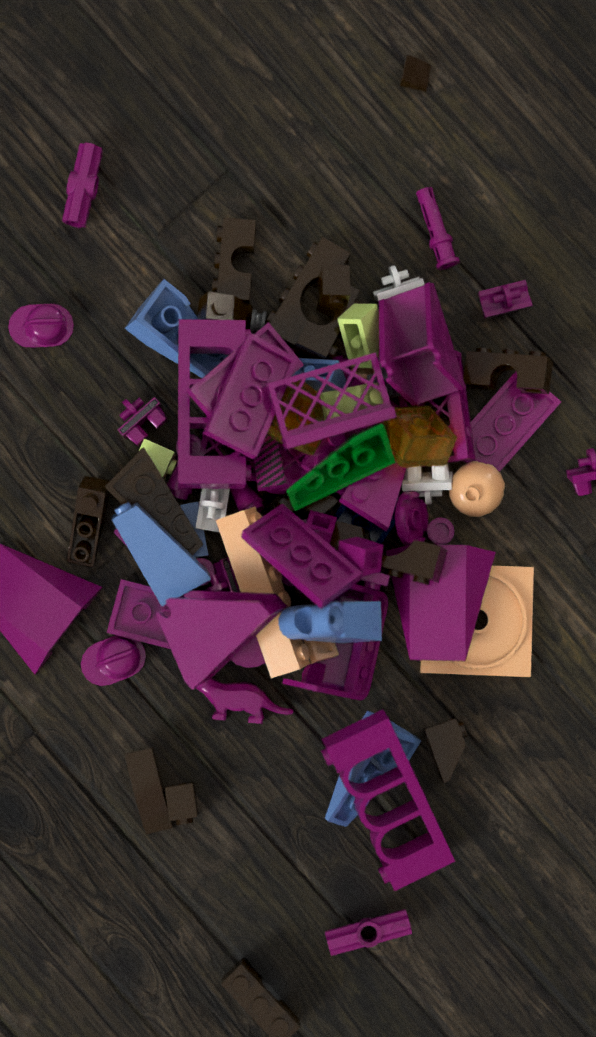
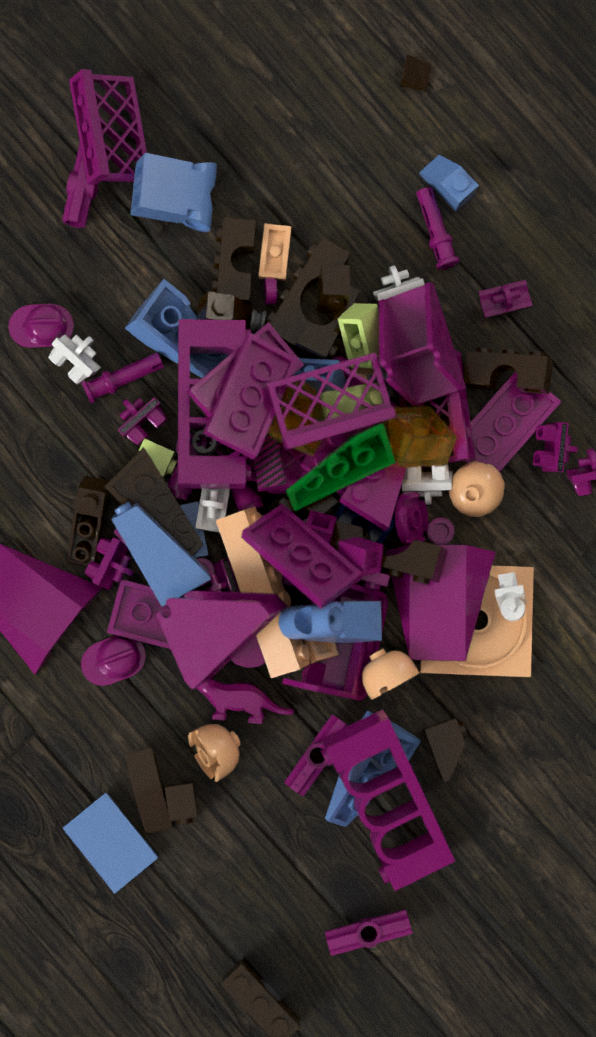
(78, 353): none -> white hips
(92, 127): none -> magenta fence
(110, 842): none -> medium blue tile
(111, 381): none -> magenta pin
(113, 564): none -> magenta hips
(174, 191): none -> medium blue piece
(201, 450): none -> dark grey bush
(216, 750): none -> light nougat cylinder
(270, 291): none -> magenta tile
(275, 252): none -> light nougat plate
(306, 770): none -> magenta piece
(387, 672): none -> light nougat cylinder
(450, 181): none -> medium blue slope
(510, 597): none -> white hips
(556, 447): none -> magenta hips

